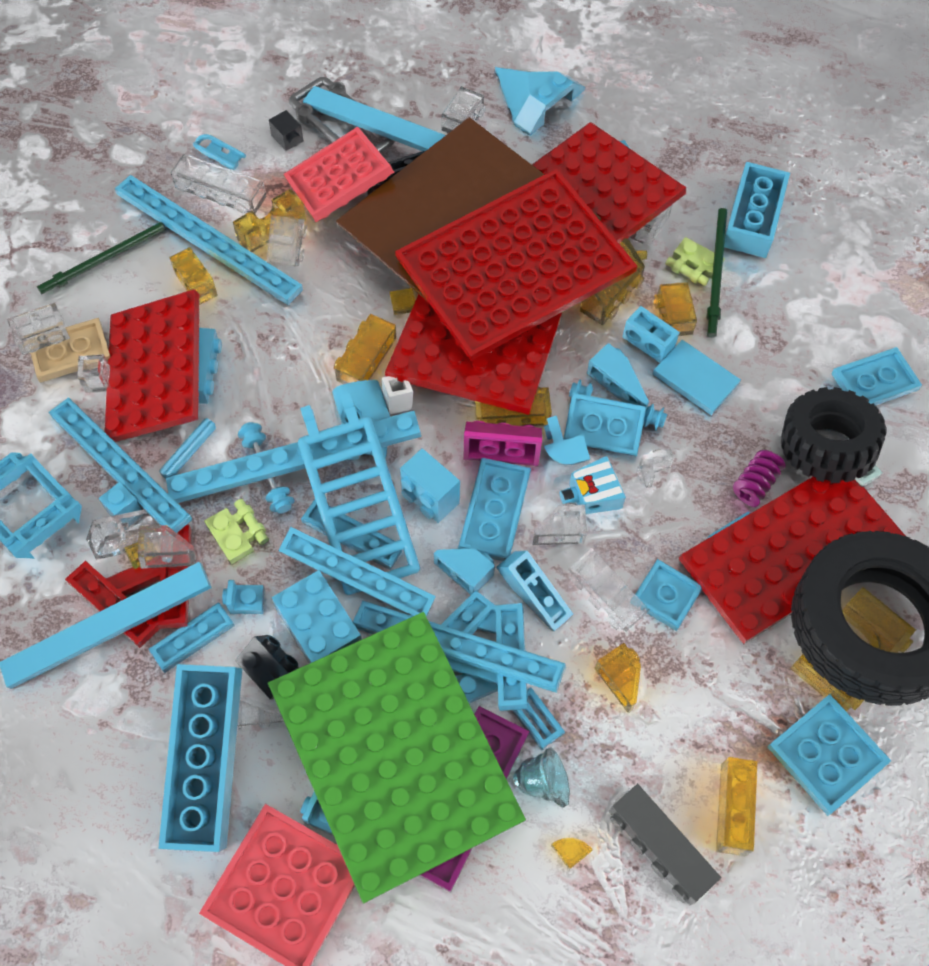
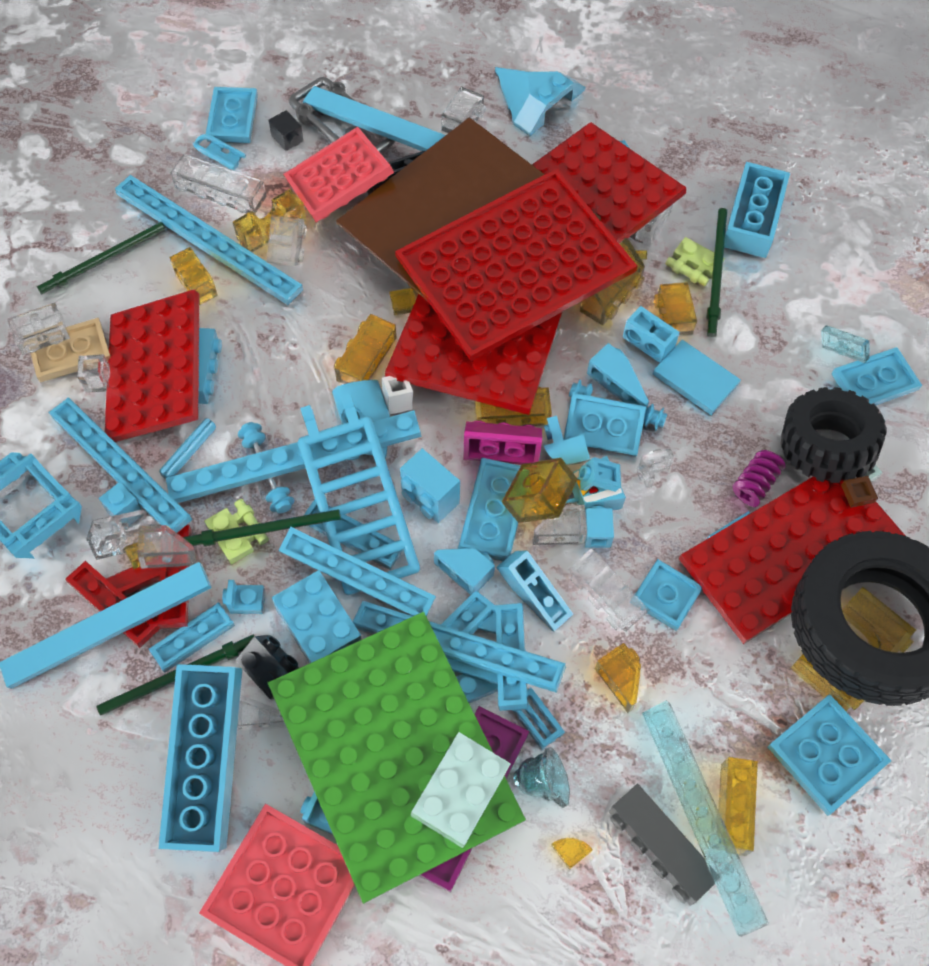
(210, 537): none -> dark green bar
(229, 650): none -> dark green bar
(232, 114): none -> medium azure plate
(460, 790): none -> light aqua brick
(540, 490): none -> clear yellow brick
(599, 527): none -> medium azure brick
(600, 474): none -> medium azure bracket
(705, 820): none -> clear light blue plate
(845, 344): none -> clear light blue plate
(859, 491): none -> reddish brown plate

